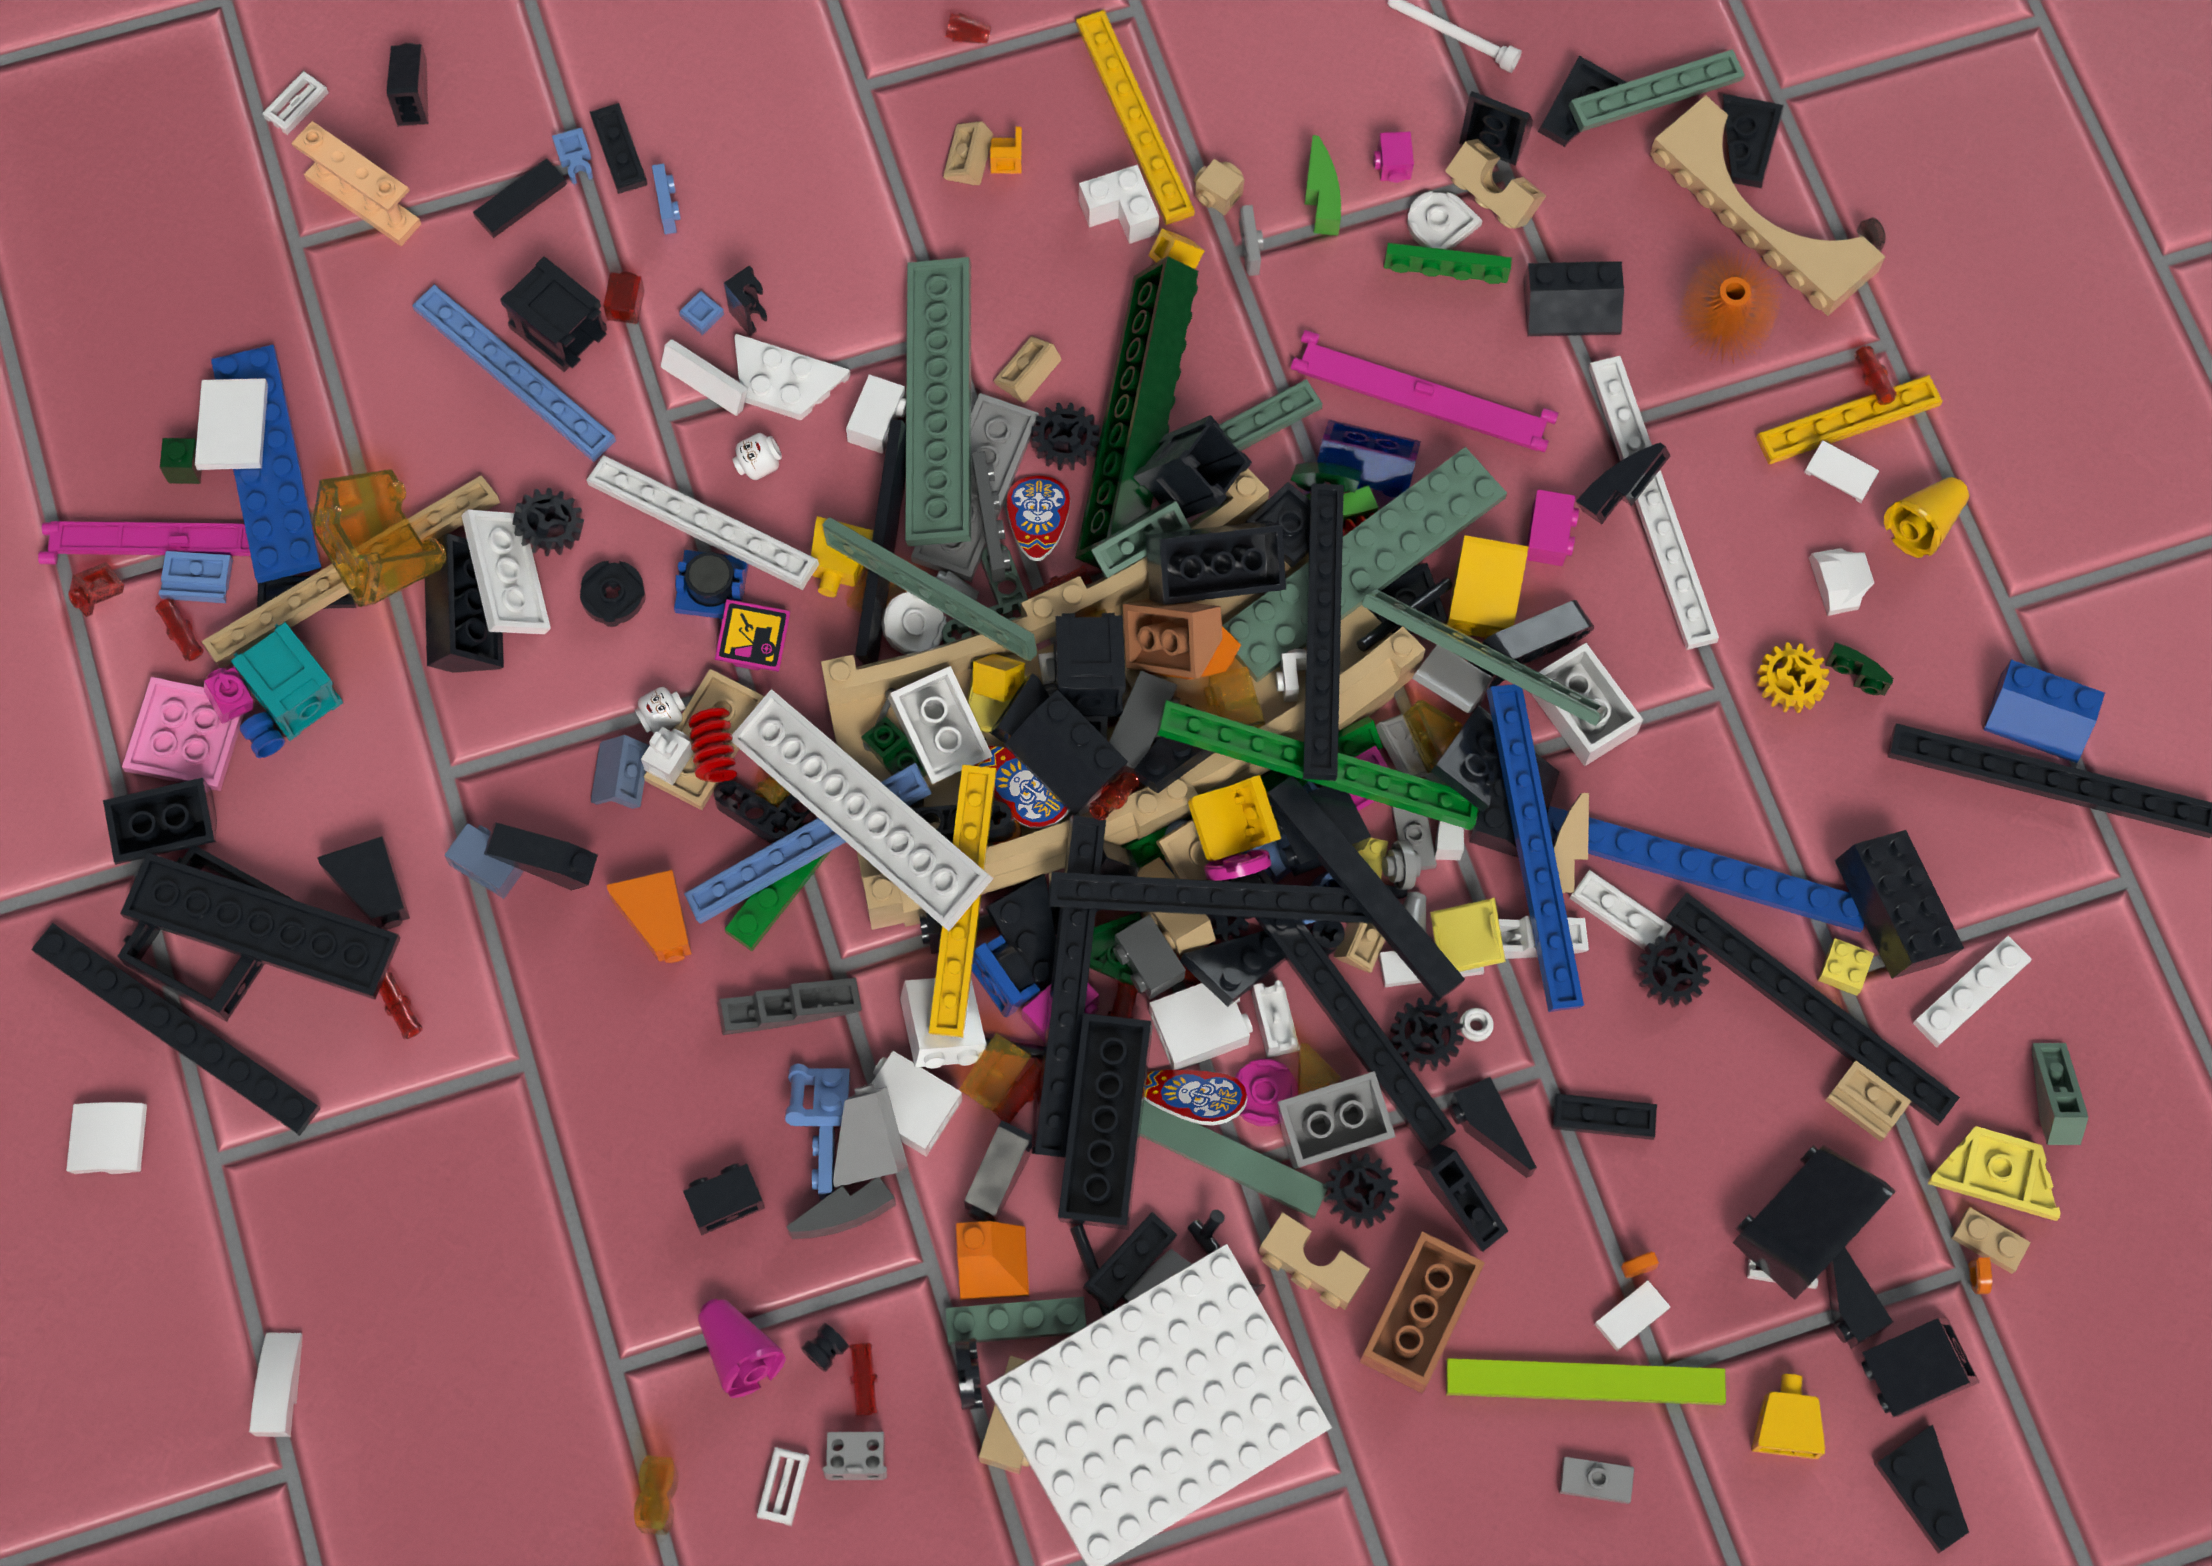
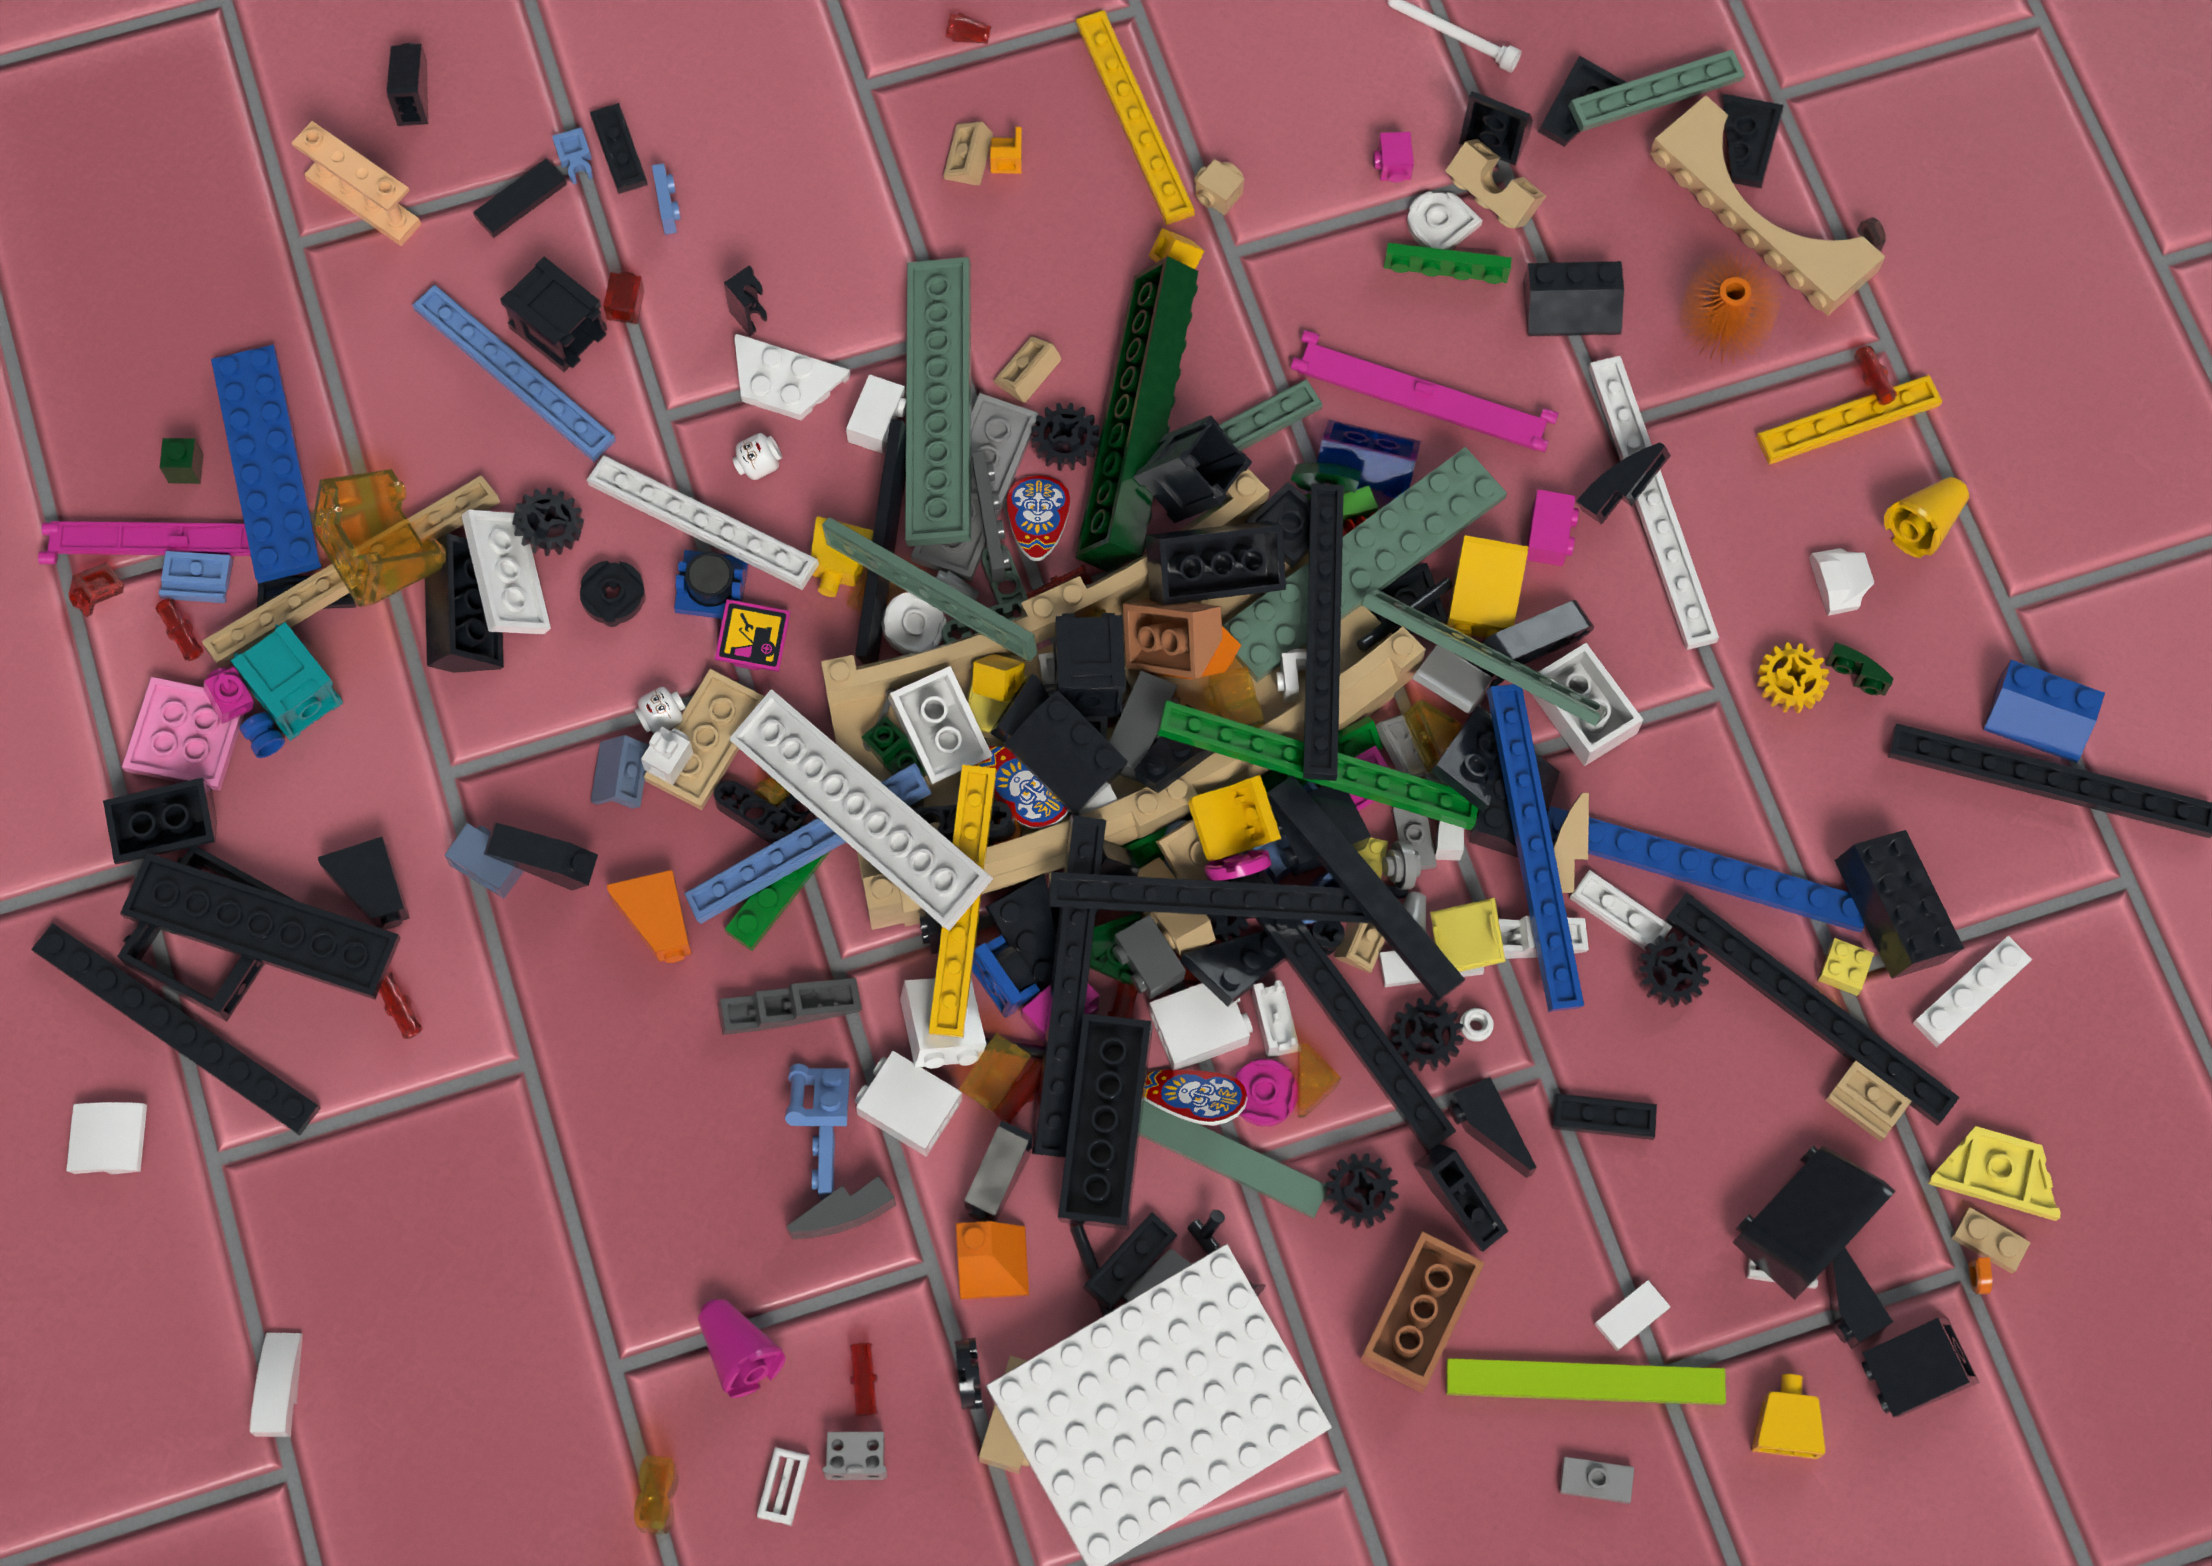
(231, 424): white tile -> none
(299, 106): white tile -> none
(701, 312): medium blue tile -> none
(704, 377): white tile -> none
(710, 747): red piece -> none
(723, 1198): black brick -> none
(824, 1347): black wheel -> none
(868, 1138): light grey slope -> none
(1016, 1320): sand green plate -> none
(1114, 796): clear red pin -> none
(1121, 197): white brick -> none
(1129, 543): sand green slope -> none
(1251, 240): light grey plate -> none
(1323, 189): bright green slope -> none
(1334, 1120): light grey slope -> none
(1335, 1282): tan arch -> none
(1640, 1265): orange tile -> none
(1842, 471): white hinge -> none
(1925, 1488): black wing -> none
(2058, 1095): sand green slope -> none

